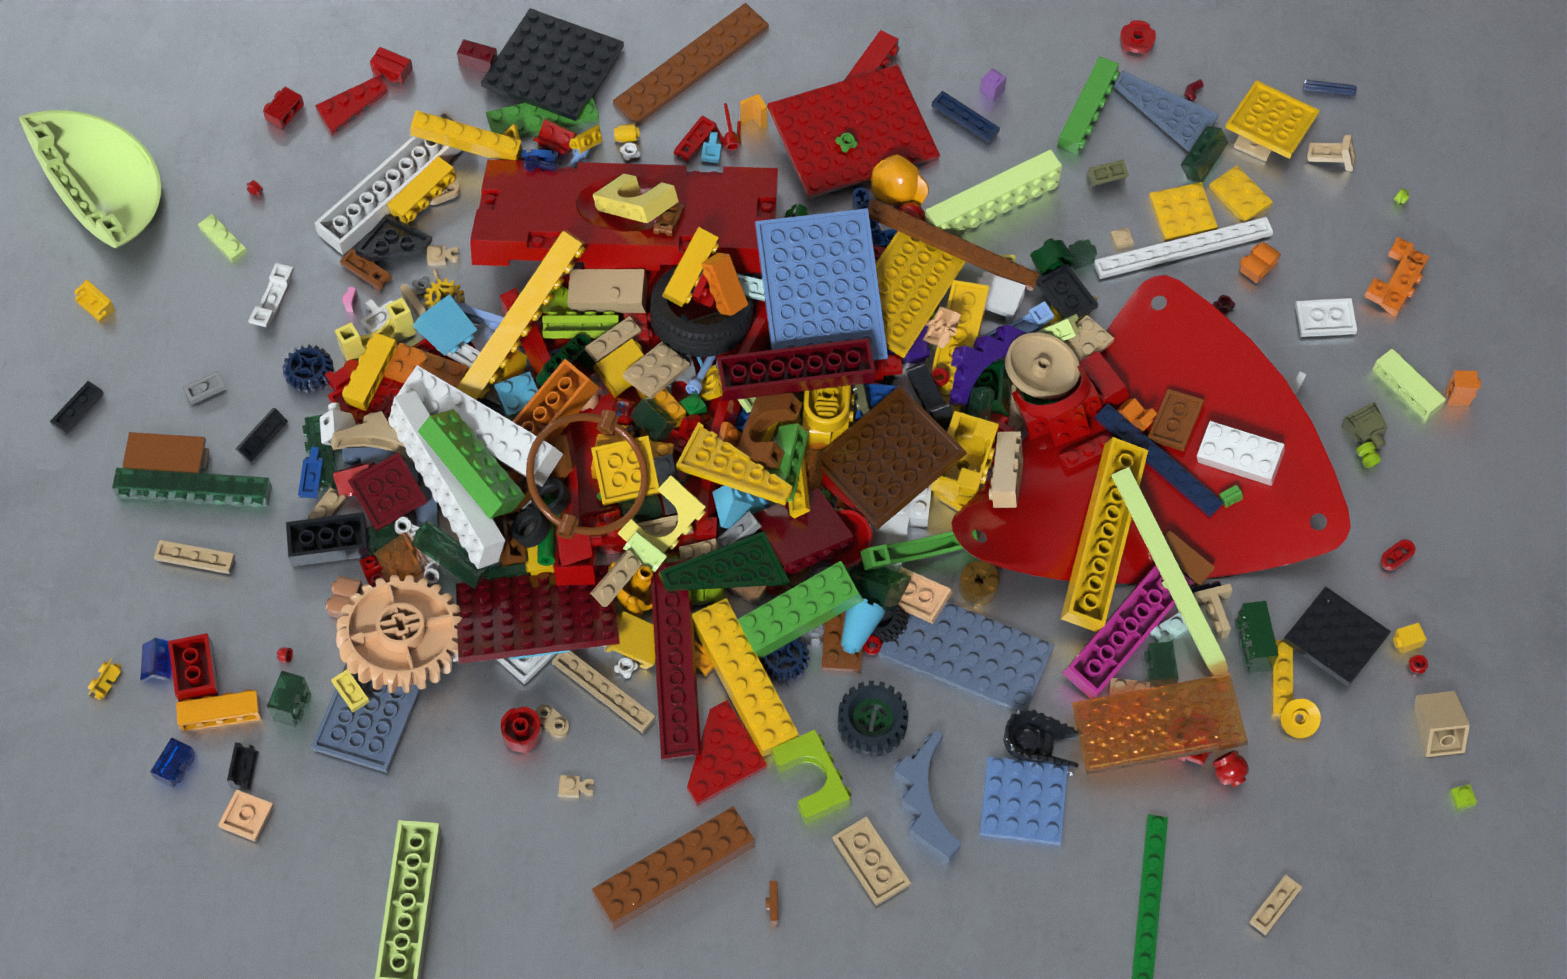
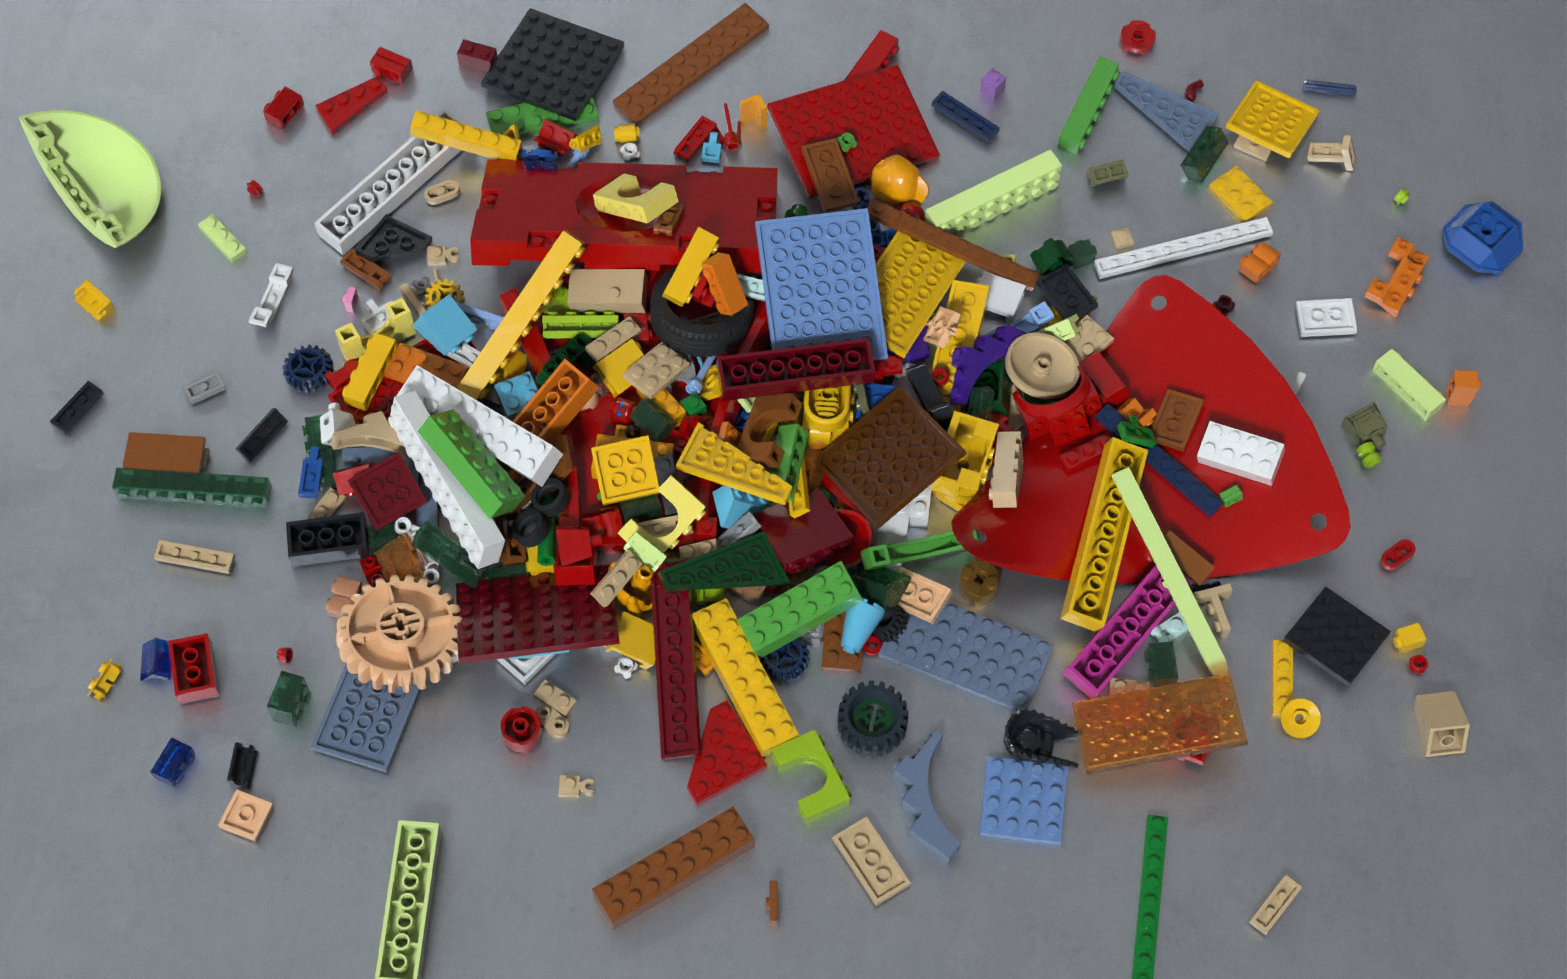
(218, 710): light orange brick -> none
(350, 690): light yellow plate -> none
(426, 184): yellow brick -> none
(555, 697): none -> tan plate
(568, 523): dark orange piece -> none
(604, 690): tan plate -> none
(830, 175): none -> dark orange plate
(1136, 434): none -> green plate
(1182, 211): yellow plate -> none
(1231, 768): red piece -> none
(1256, 637): dark green brick -> none
(1463, 797): lime plate -> none
(1483, 252): none -> blue piece

